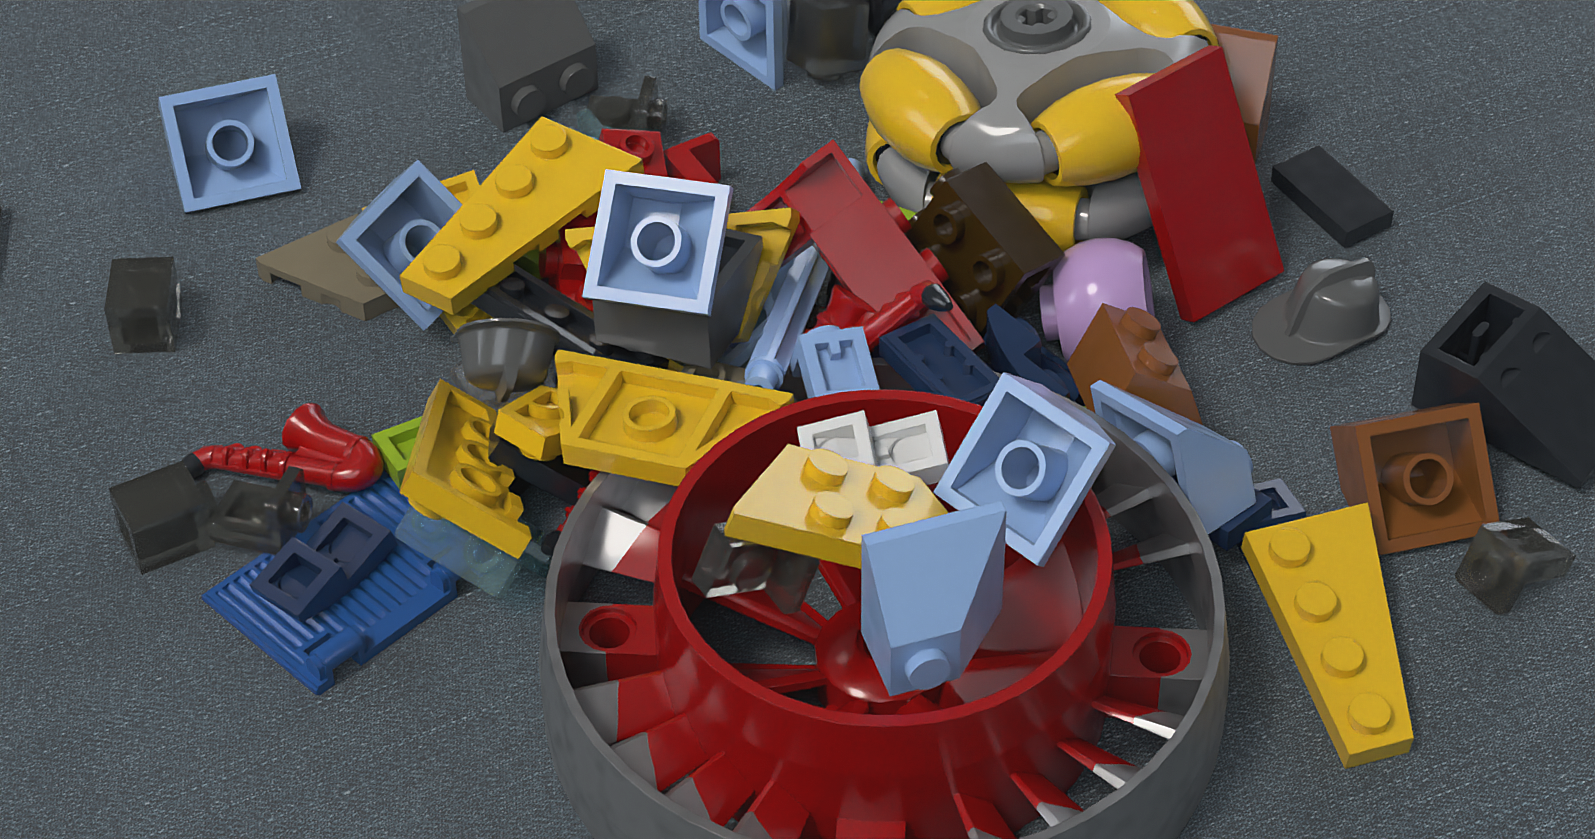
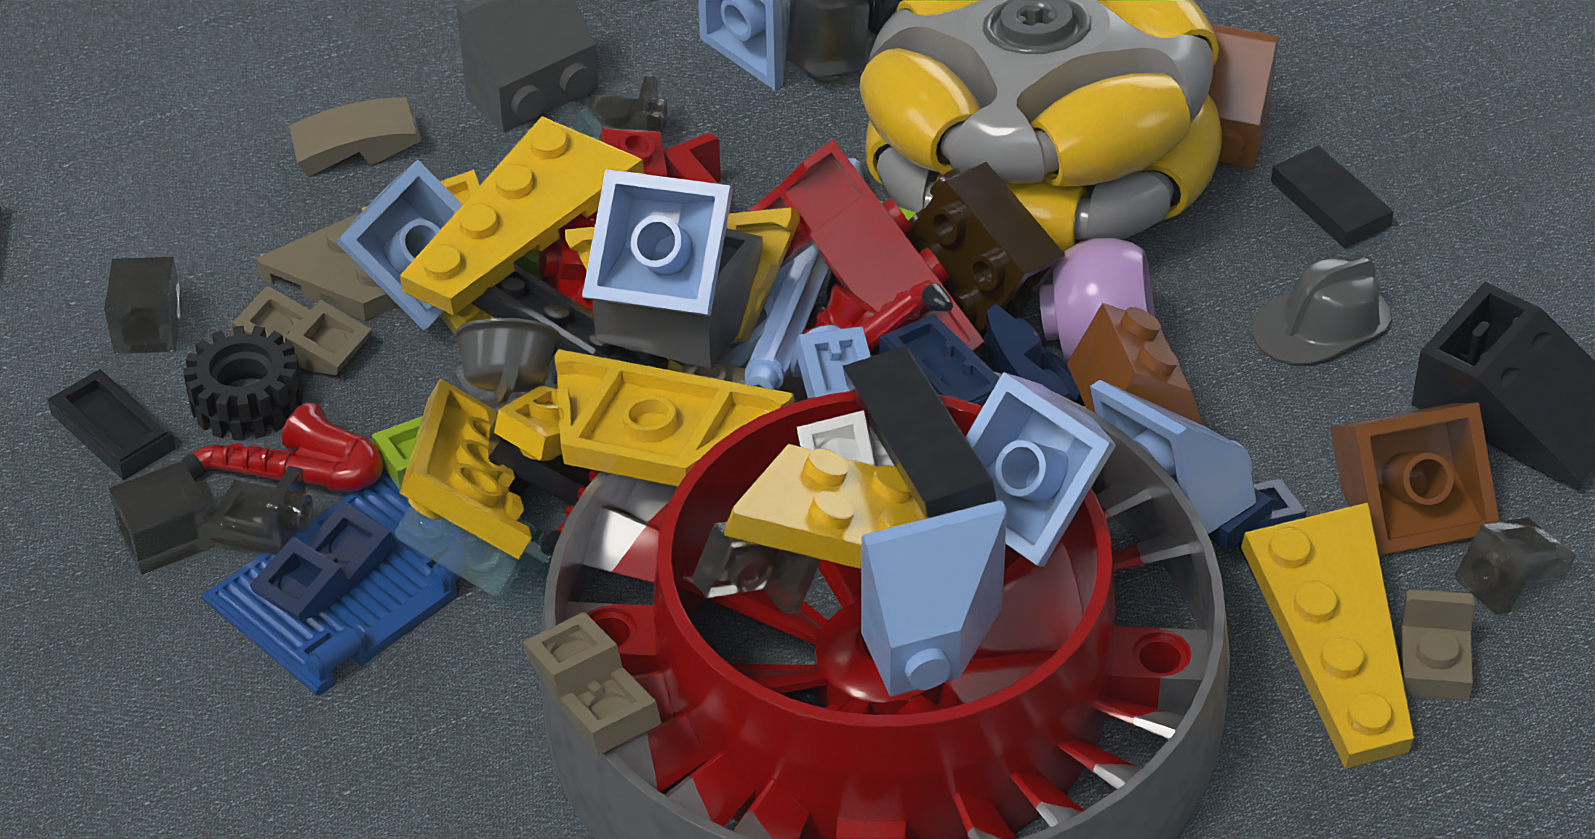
(111, 424): none -> black tile
(229, 143): light blue slope -> none
(237, 359): none -> black tyre
(320, 336): none -> dark tan slope
(370, 127): none -> dark tan slope
(589, 683): none -> dark tan slope
(918, 433): none -> black tile
(1201, 183): red tile -> none
(1437, 644): none -> dark tan bracket

